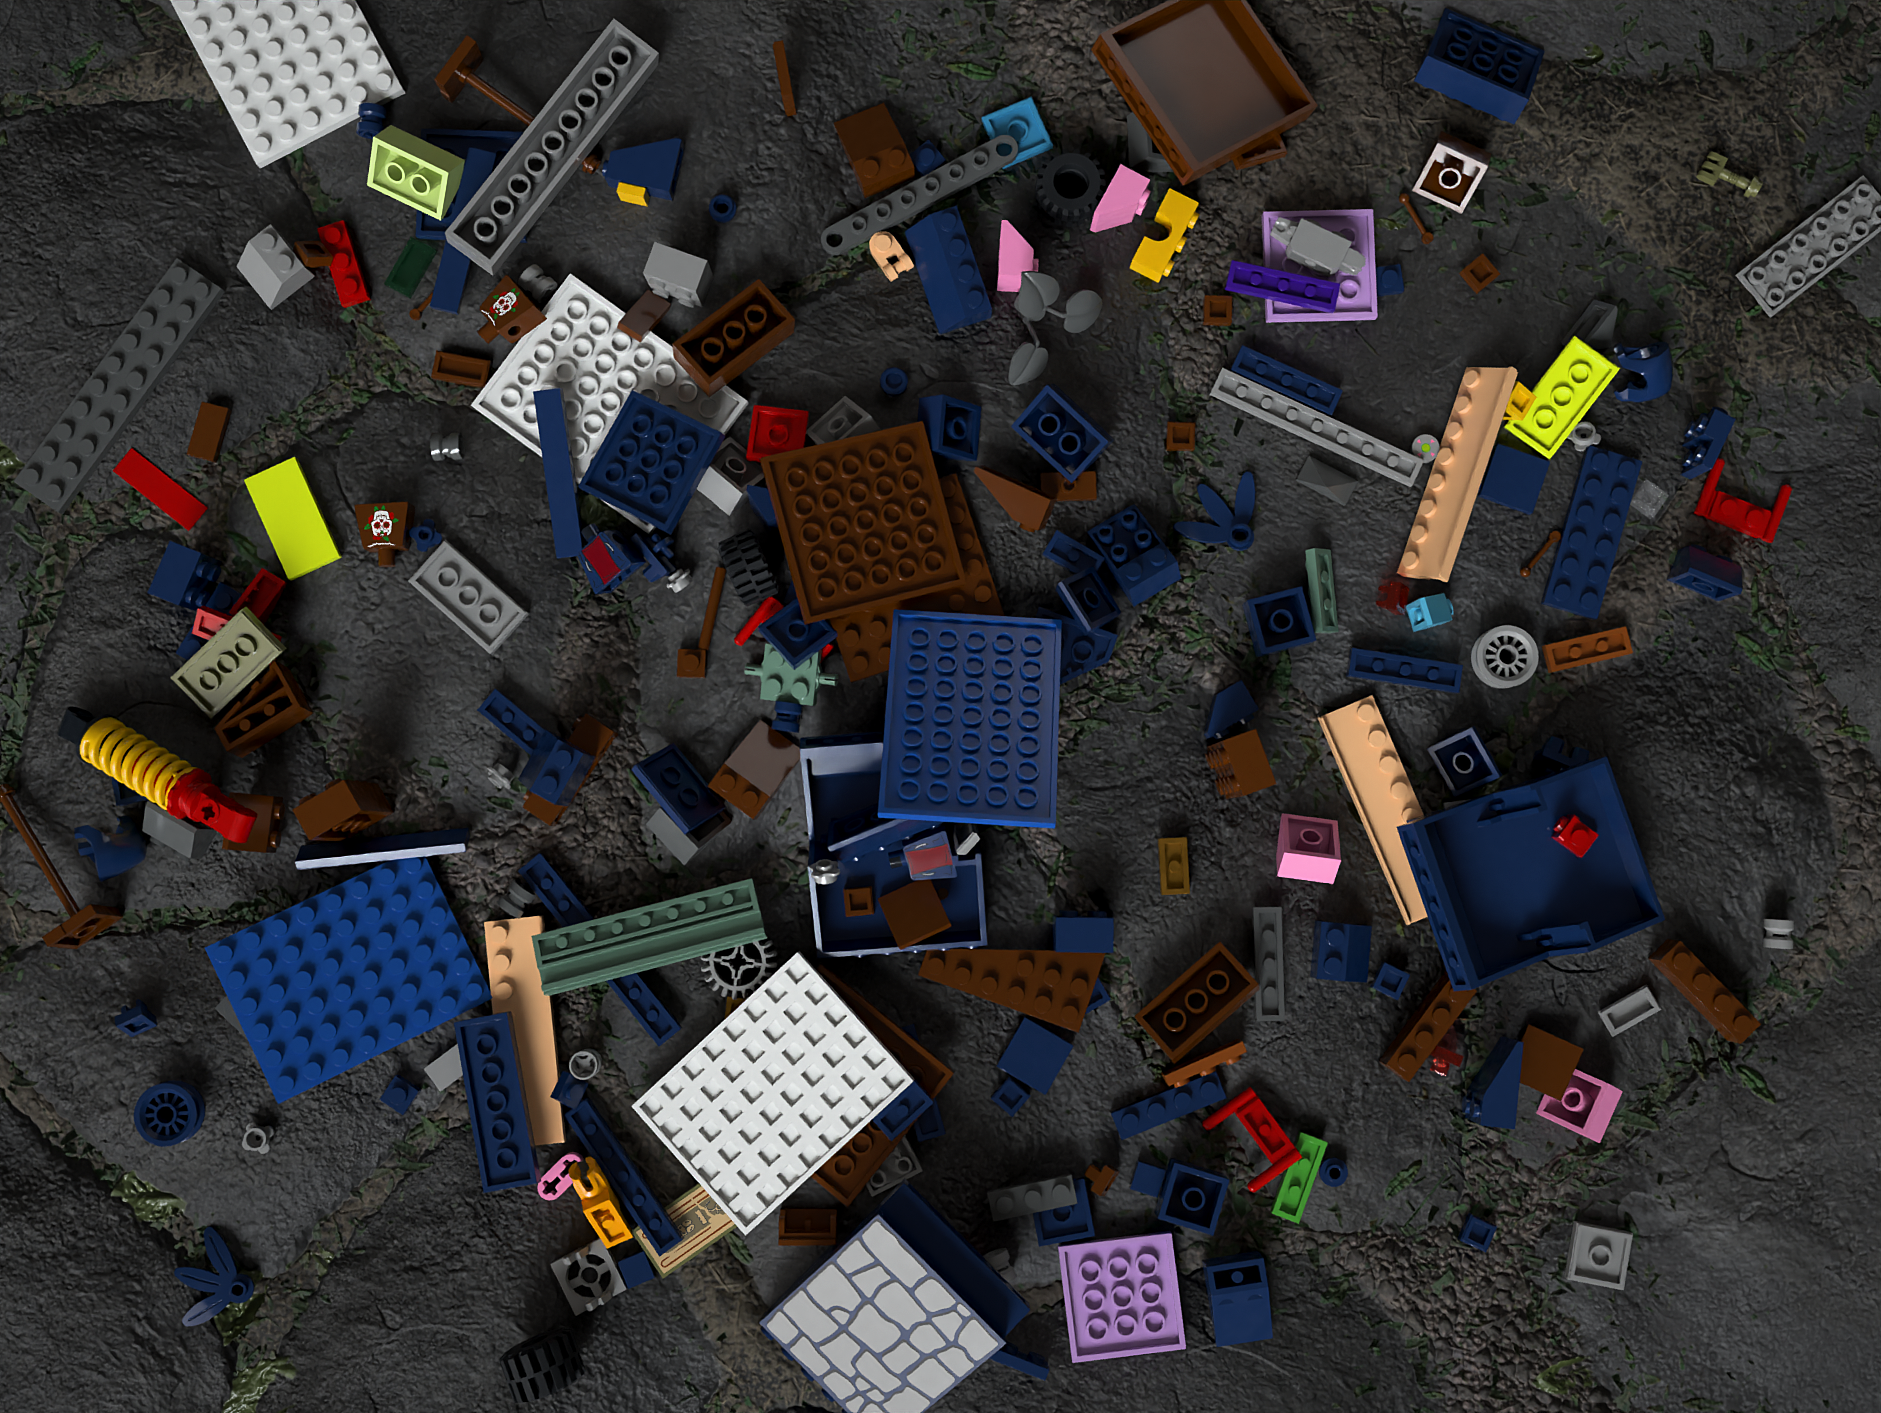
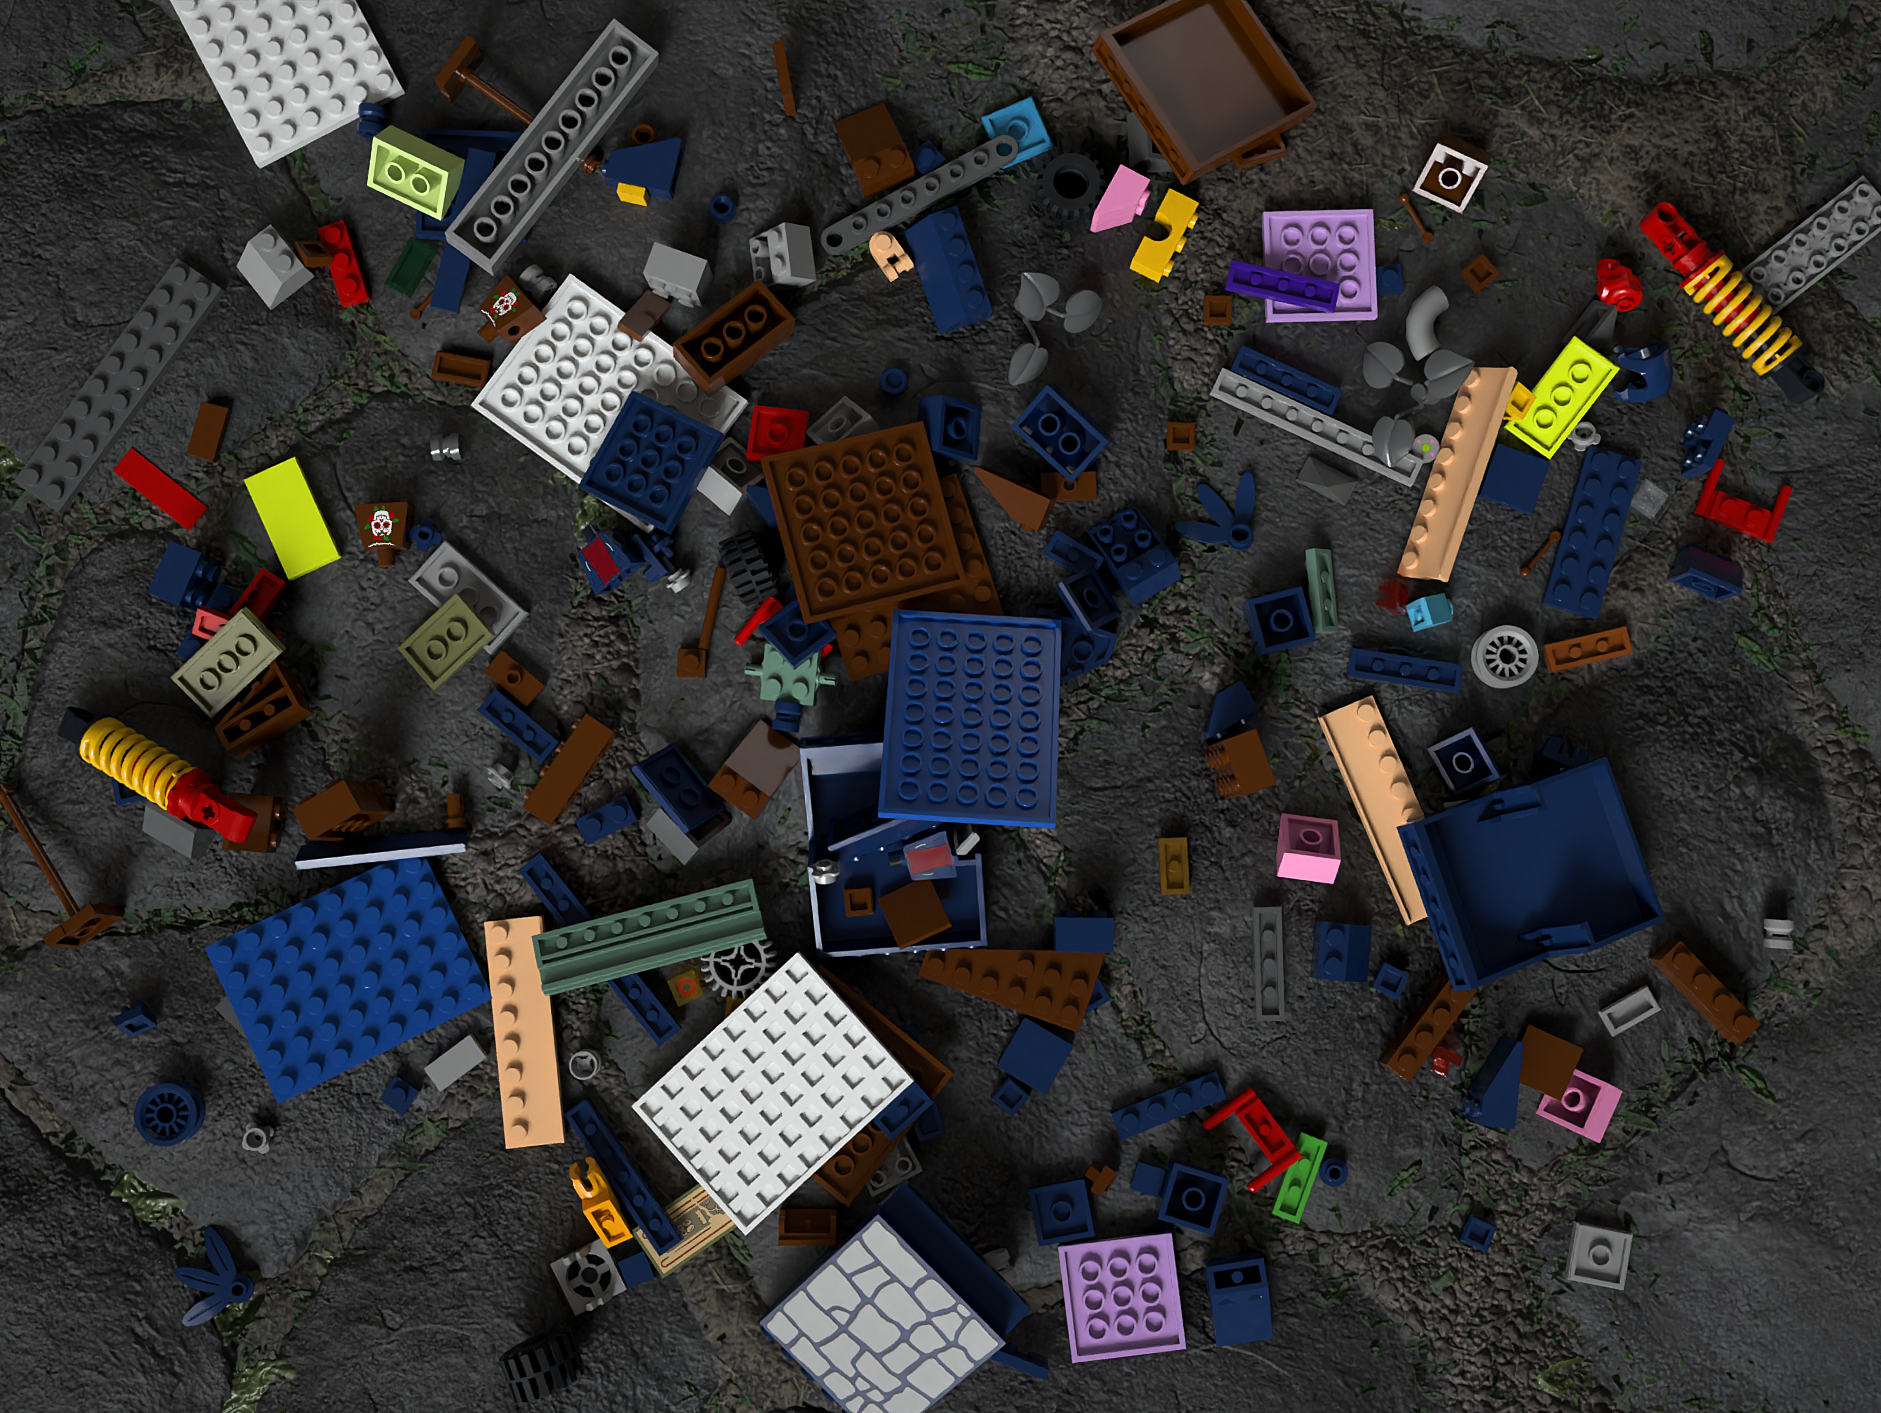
(113, 852): dark blue piece -> none
(447, 641): none -> olive plate
(456, 811): none -> reddish brown pin
(497, 1102): dark blue plate -> none
(514, 678): none -> reddish brown plate
(515, 901): dark grey wheel -> none
(556, 769): dark blue slope -> none
(556, 1171): bright pink beam -> none
(559, 472): dark blue tile -> none
(569, 1090): dark blue plate -> none
(606, 820): none -> dark blue plate
(641, 130): none -> reddish brown plate
(686, 987): none -> clear yellow tile
(783, 257): none -> light grey slope
(1014, 257): bright pink slope -> none
(1032, 1197): dark grey plate -> none
(1197, 1002): reddish brown brick -> none
(1204, 1063): dark orange plate -> none
(1317, 247): light grey hinge -> none
(1421, 321): none -> light grey cylinder
(1445, 375): none -> dark grey plant
(1480, 66): dark blue slope -> none
(1573, 834): red bracket -> none
(1618, 285): none -> red head
(1715, 170): olive hinge -> none
(1733, 305): none -> piece

